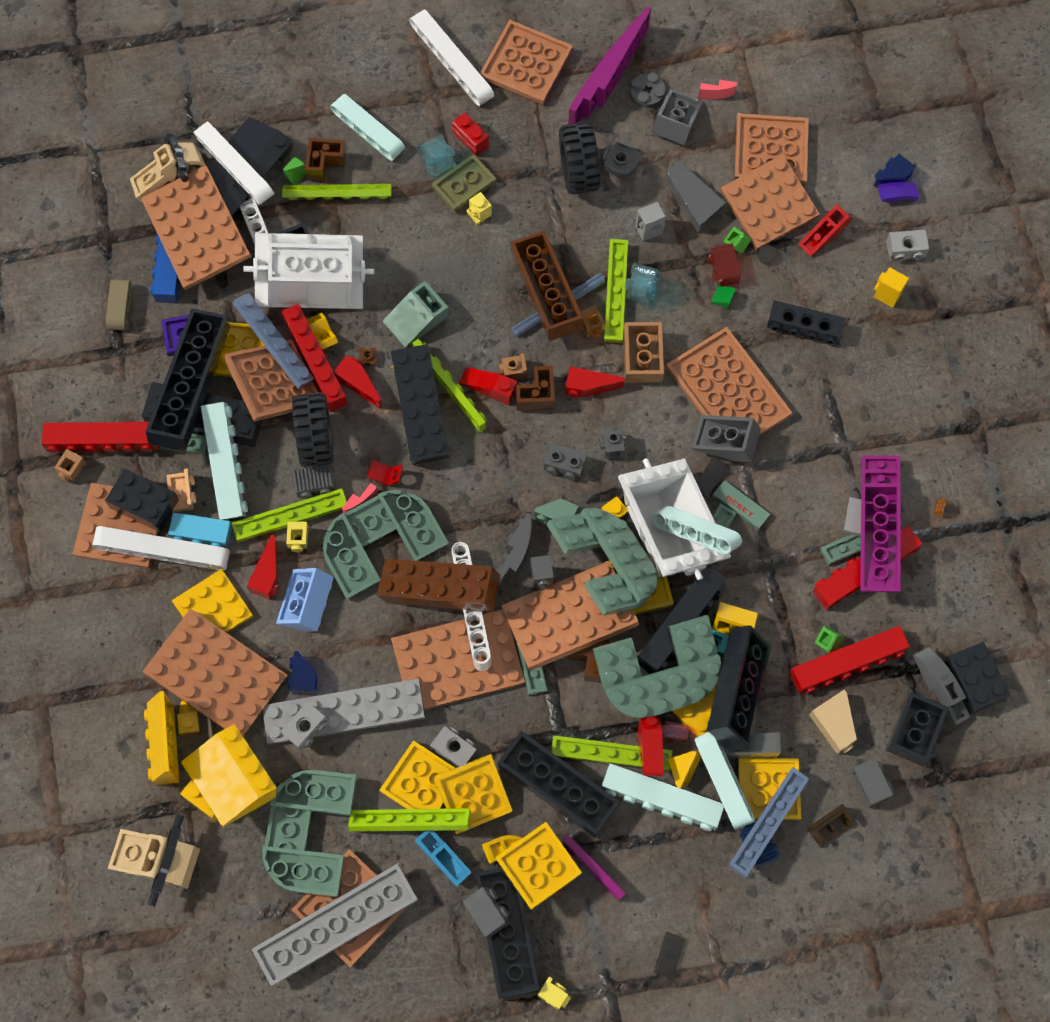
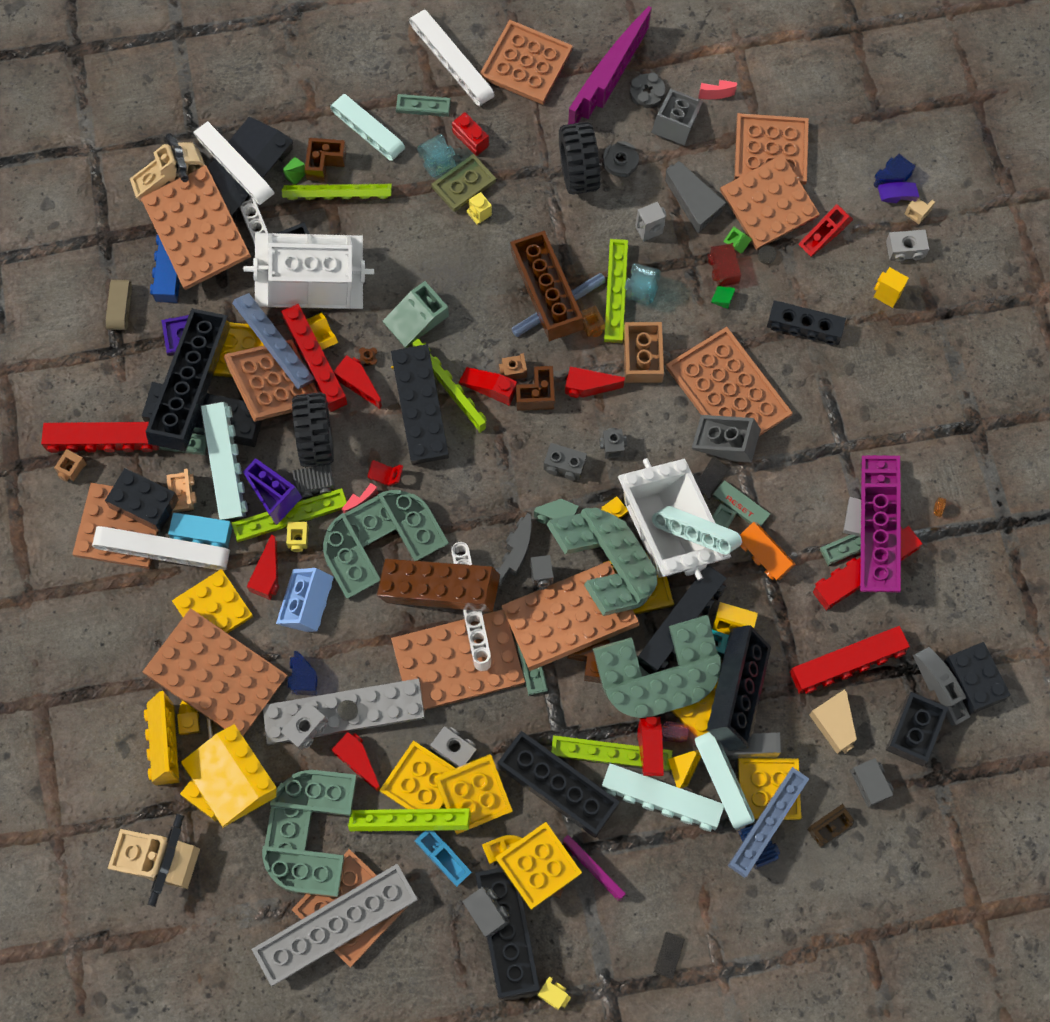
(272, 490): none -> dark purple wedge
(347, 710): none -> clear smoke tile
(352, 753): none -> red slope
(423, 105): none -> sand green tile
(766, 551): none -> orange brick
(829, 639): bright green slope -> none
(918, 210): none -> tan panel

